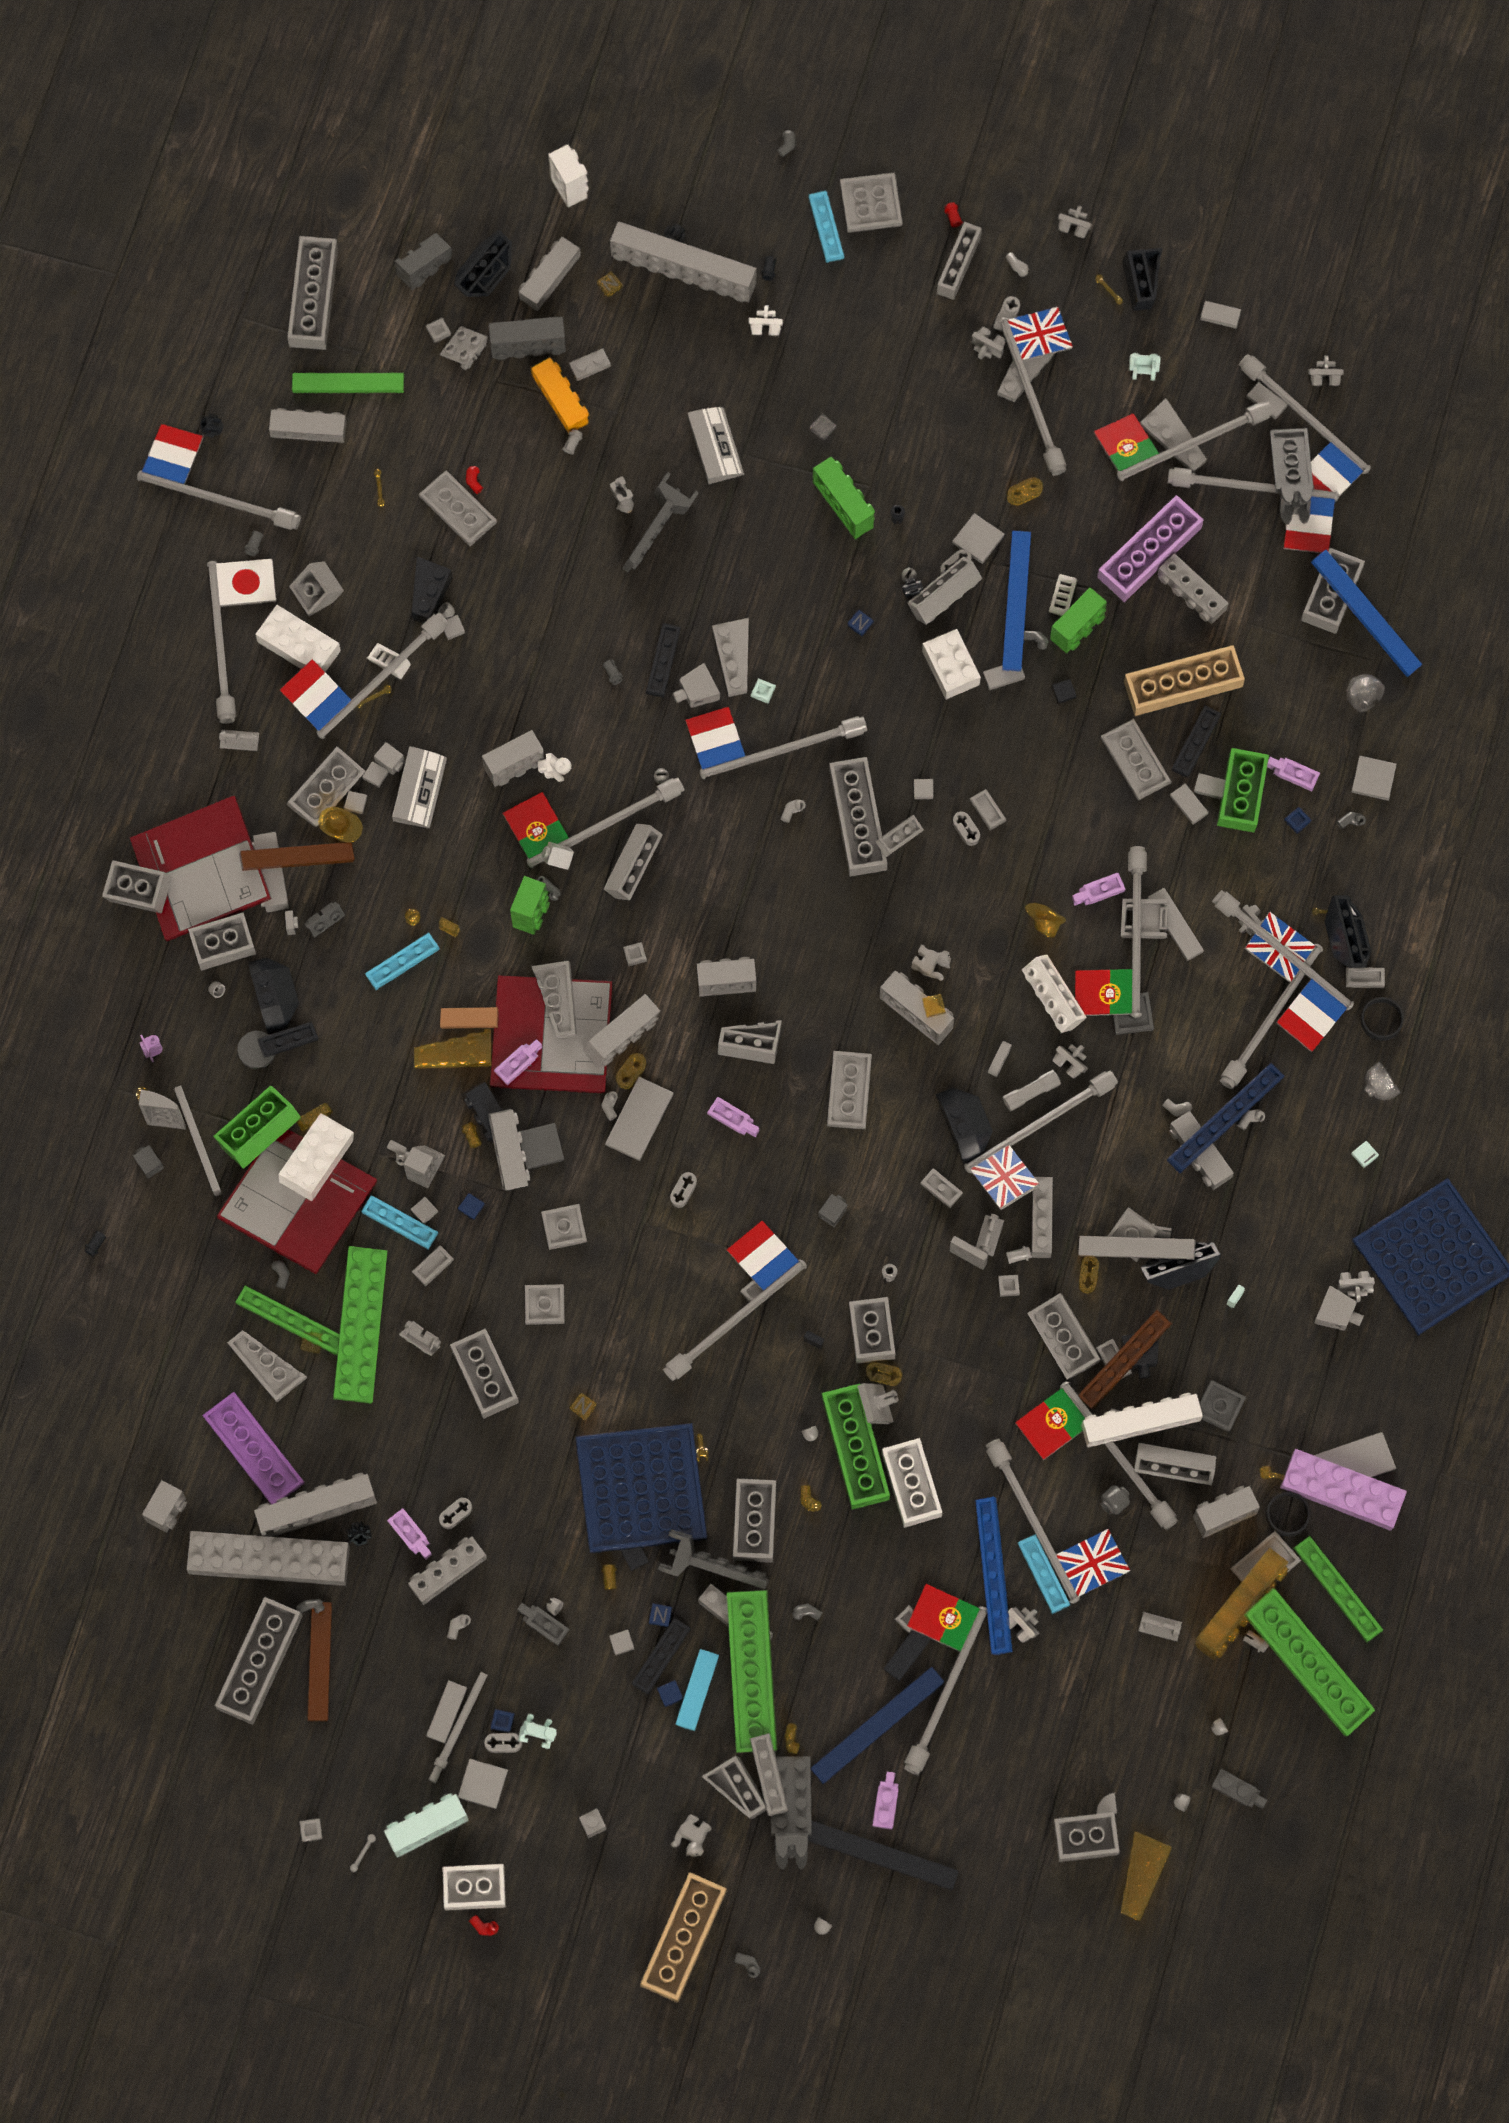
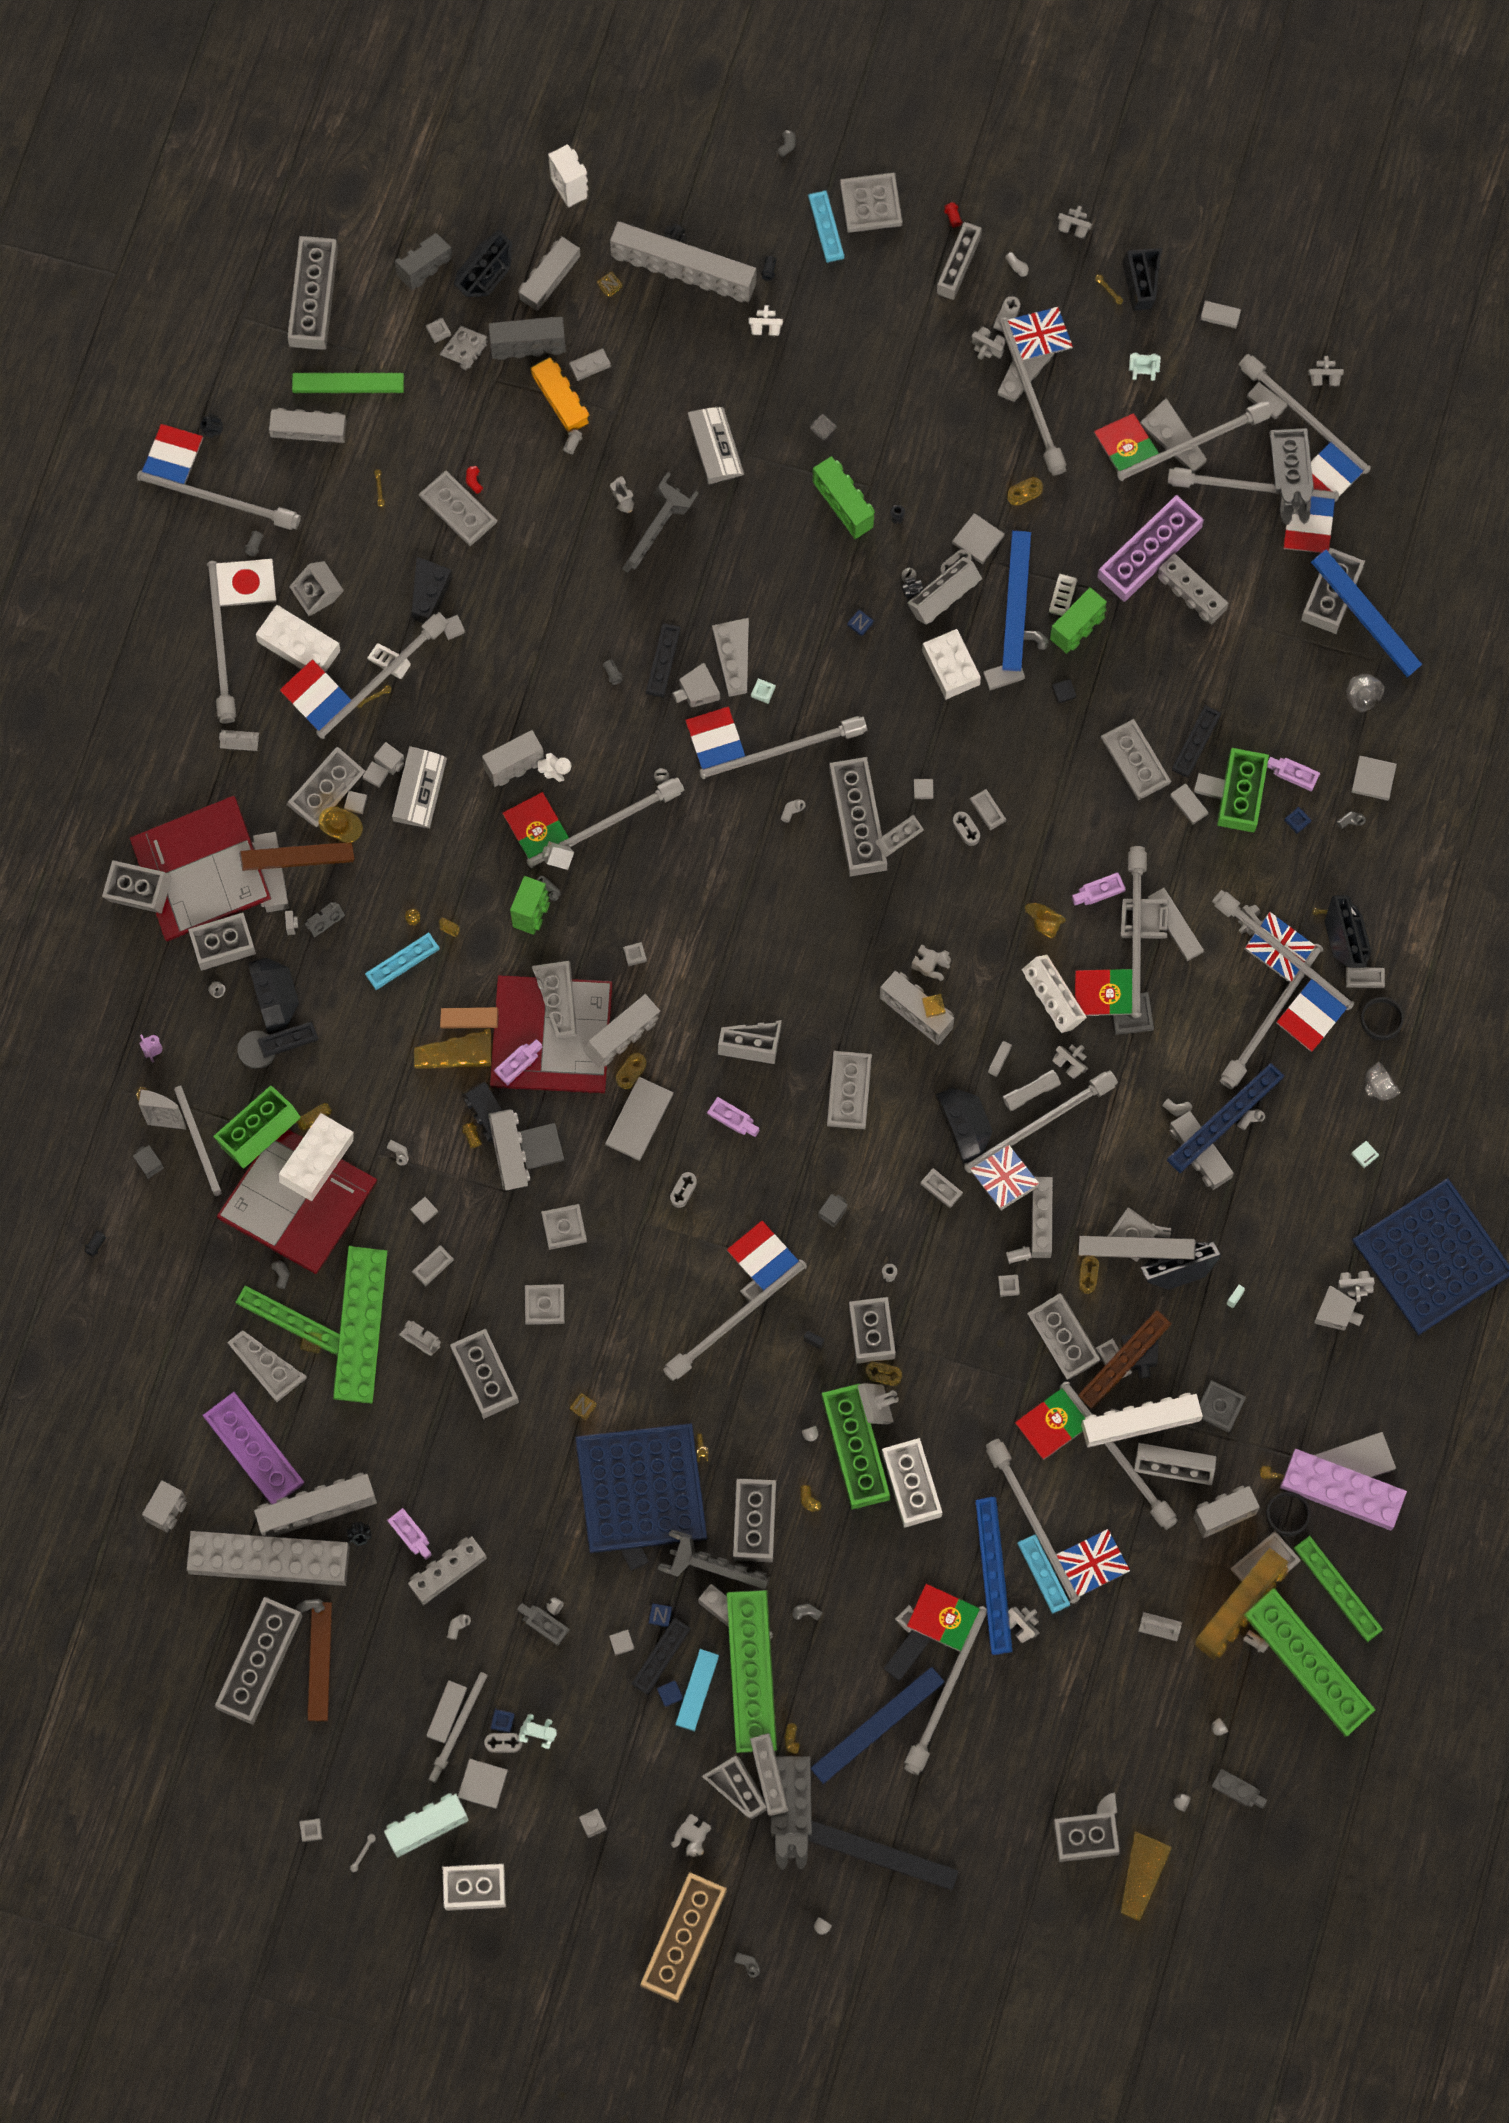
(399, 1222): medium azure tile -> none
(422, 1164): light grey wedge -> none
(447, 610): light grey hinge -> none
(458, 1516): light grey beam -> none
(471, 1206): dark blue tile -> none
(484, 1928): red arm -> none
(608, 1104): light grey arm -> none
(609, 1577): clear yellow pin -> none
(633, 861): light grey brick -> none
(726, 976): light grey brick -> none
(886, 1803): lavender hinge -> none
(968, 1252): light grey tile -> none
(989, 1234): light grey hinge -> none
(1115, 1500): dark grey head -> none
(1184, 680): tan brick -> none

